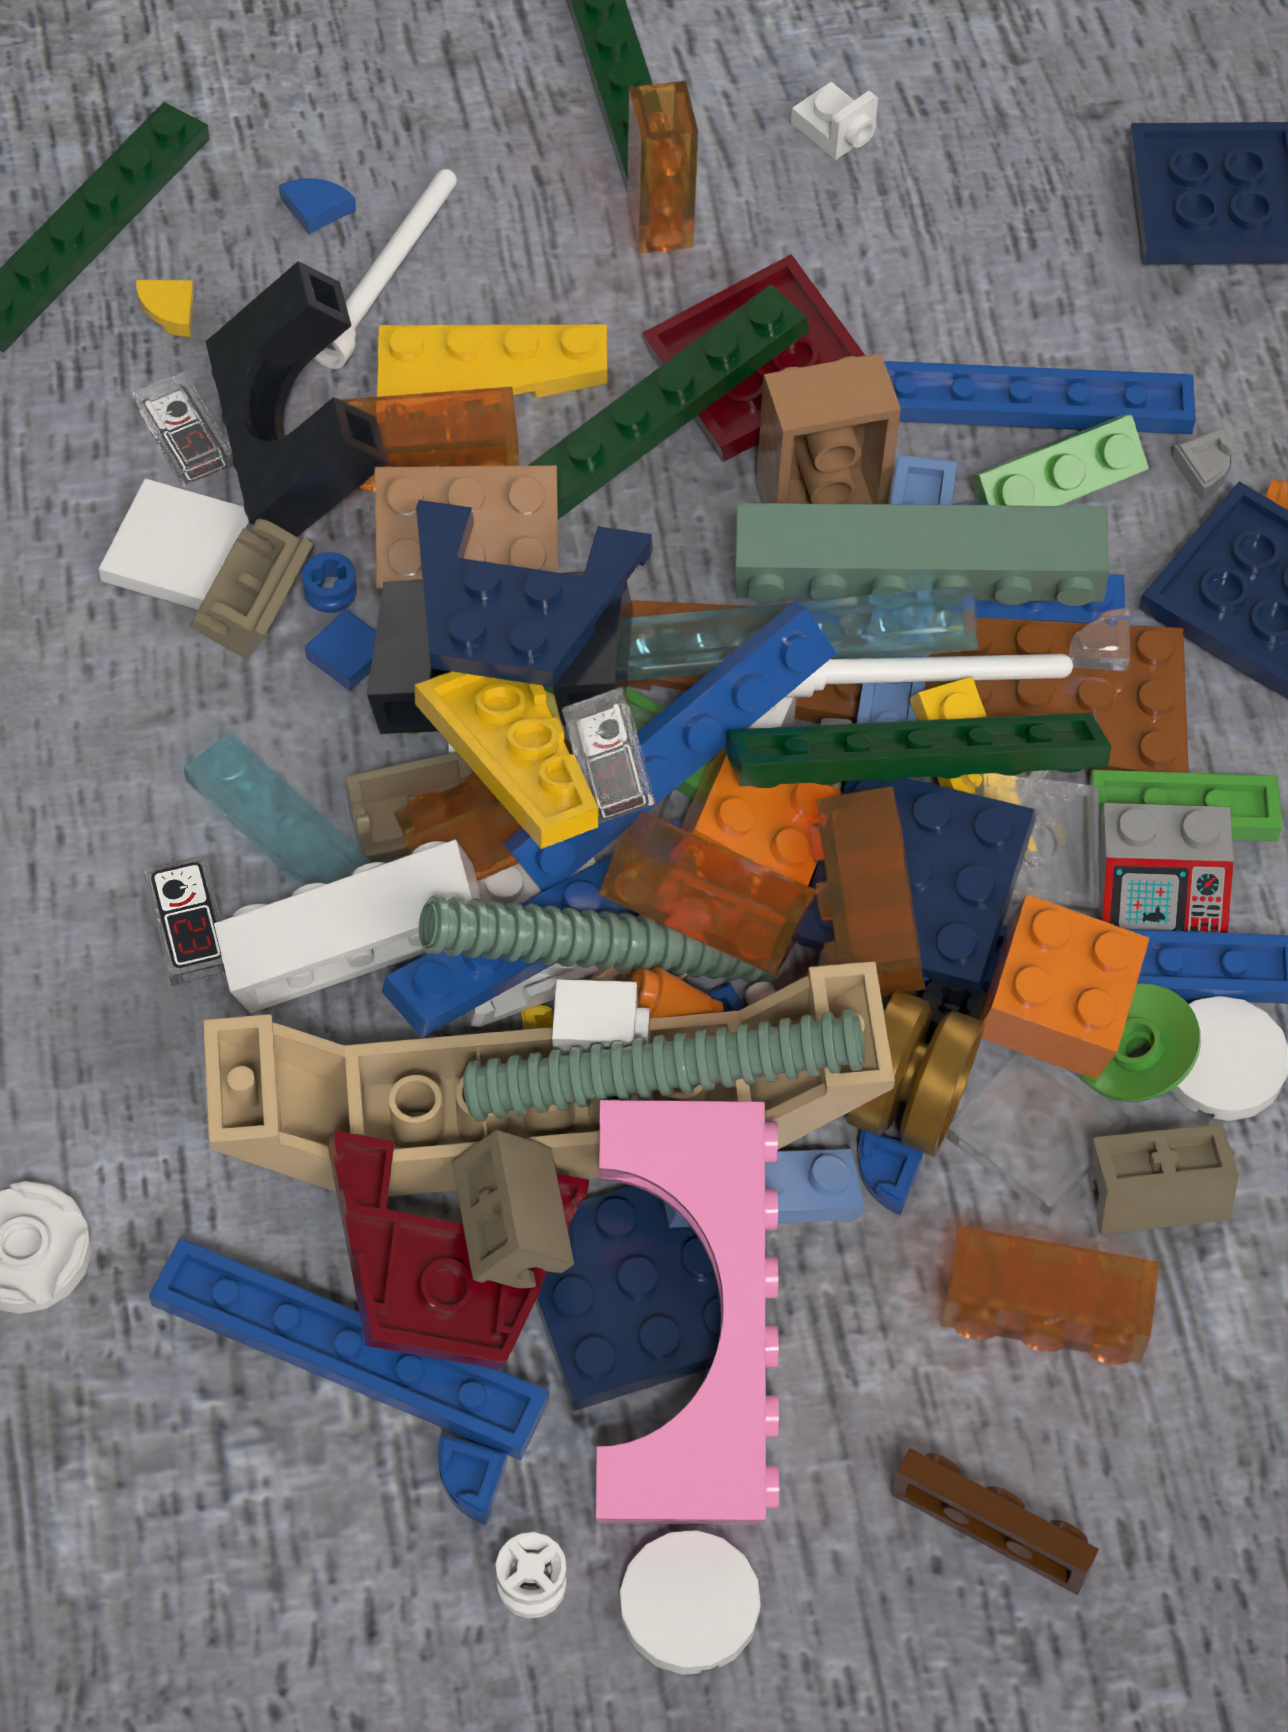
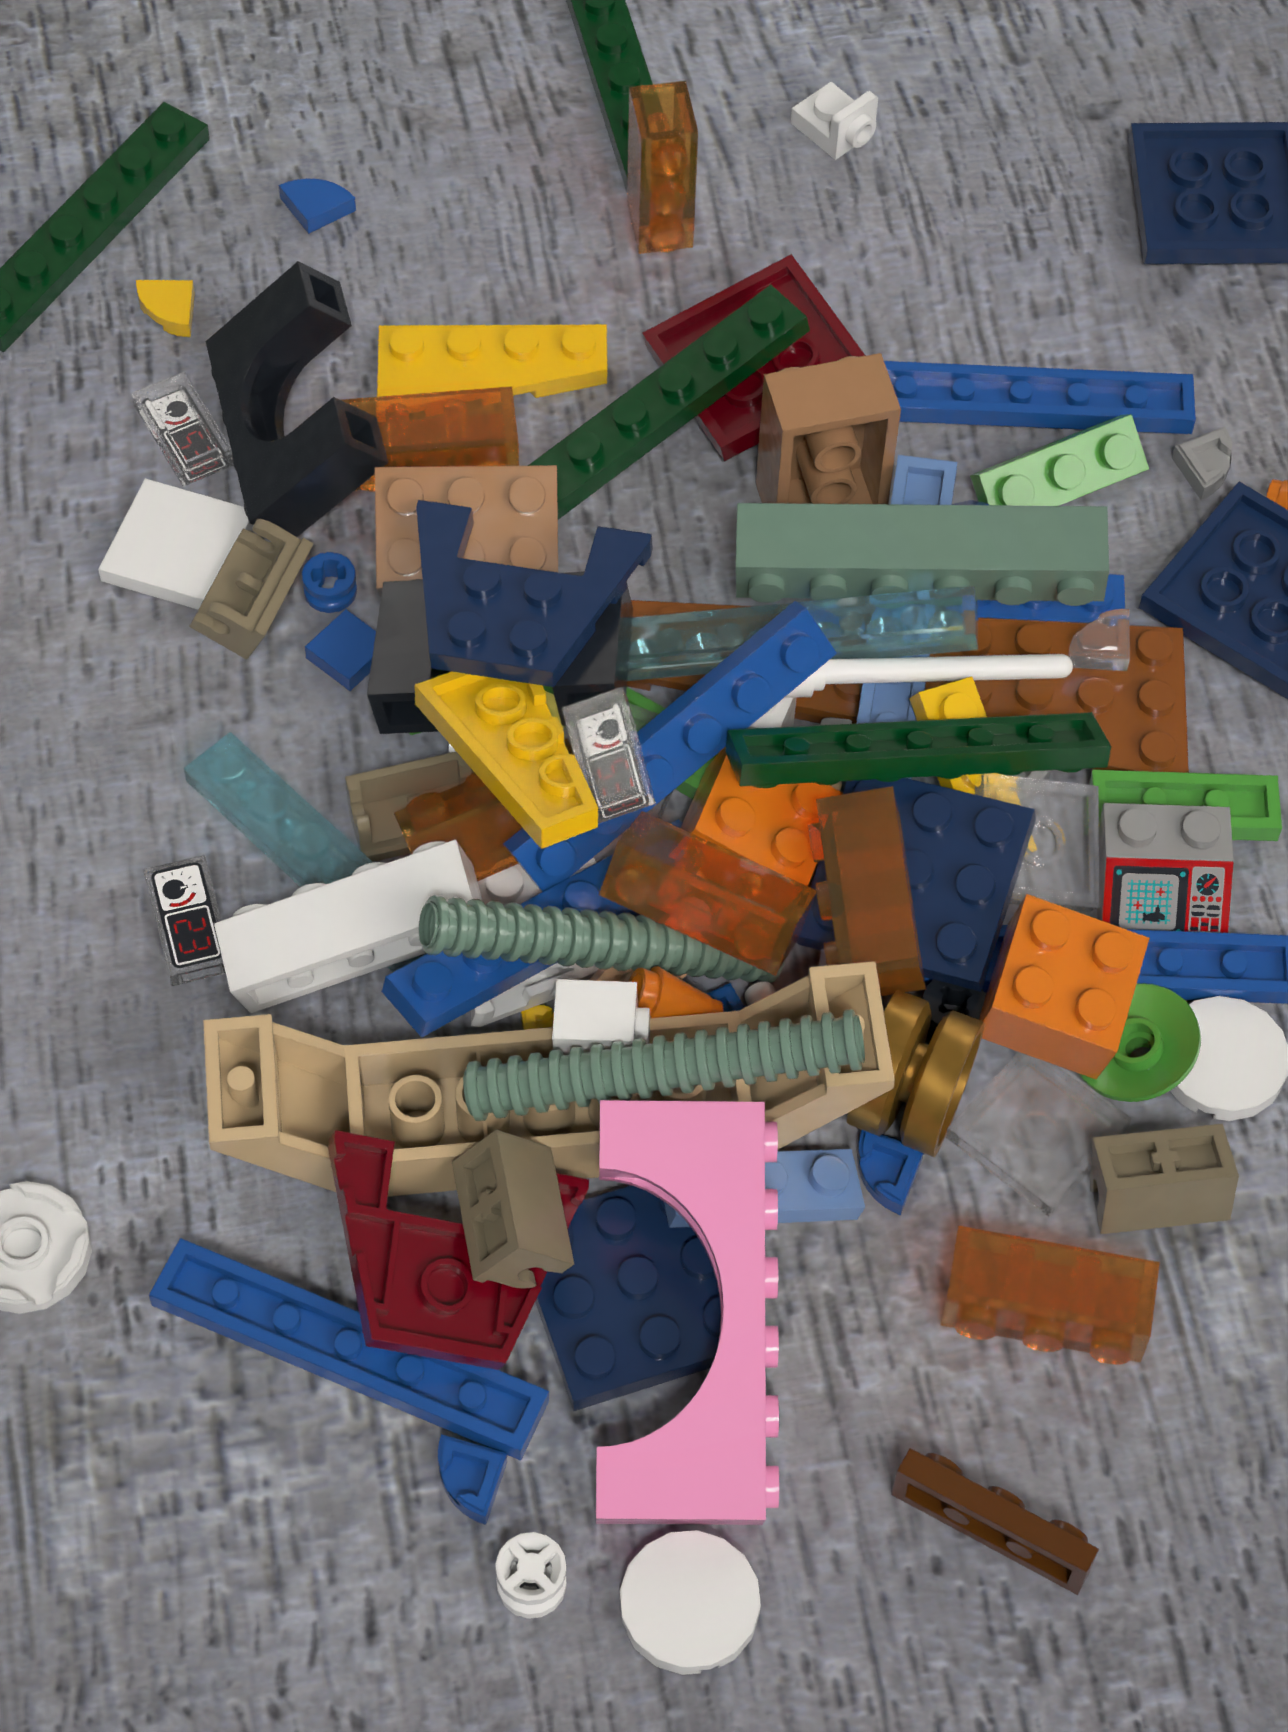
(386, 264): white piece -> none

